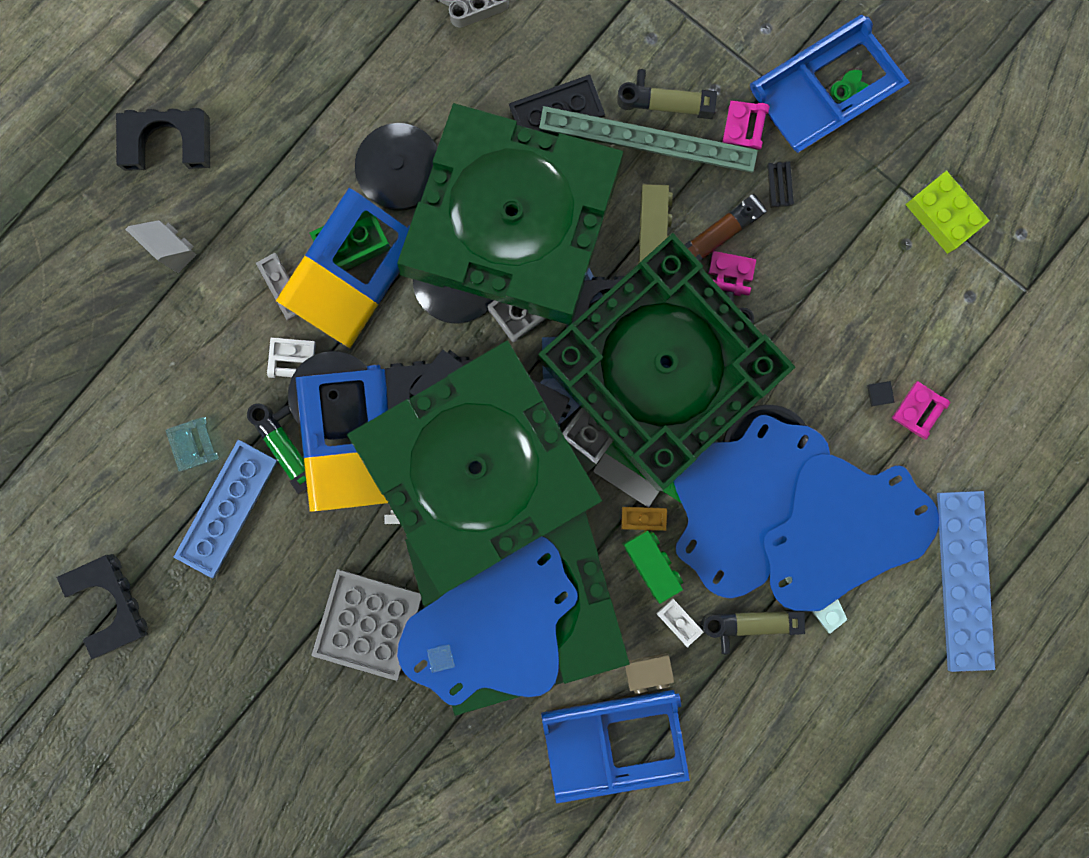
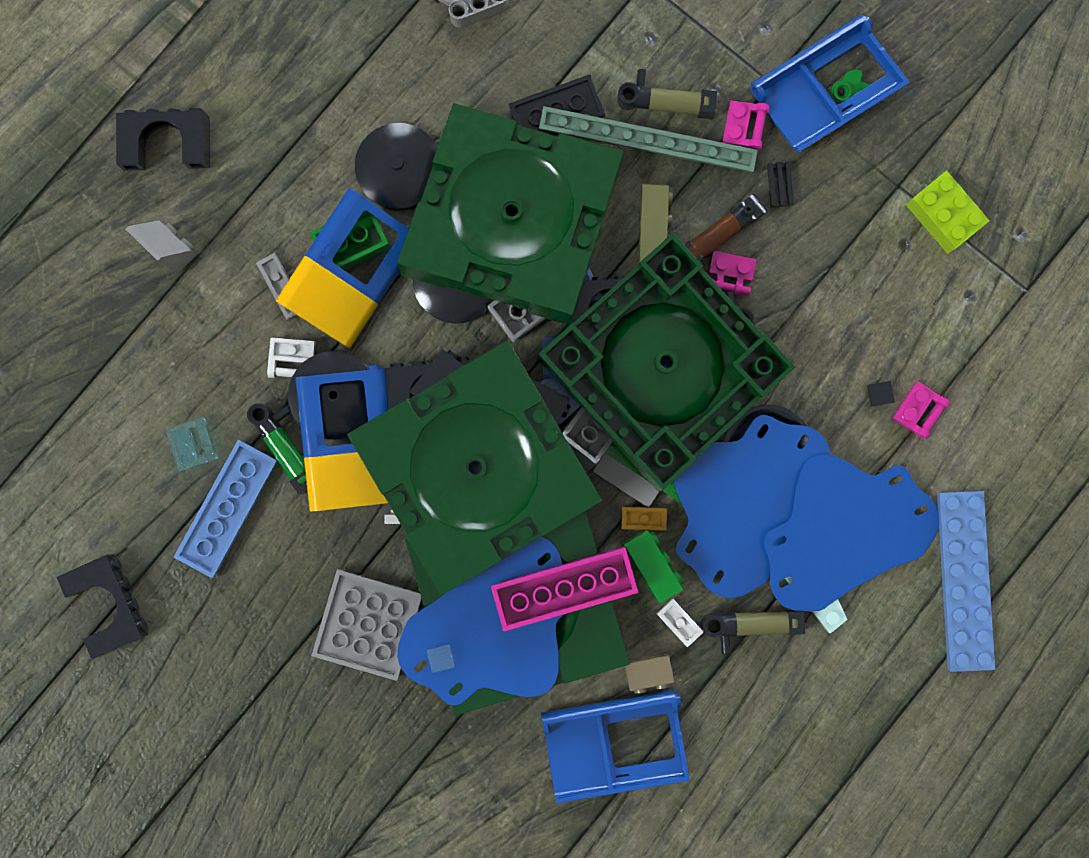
(564, 588): none -> dark pink brick

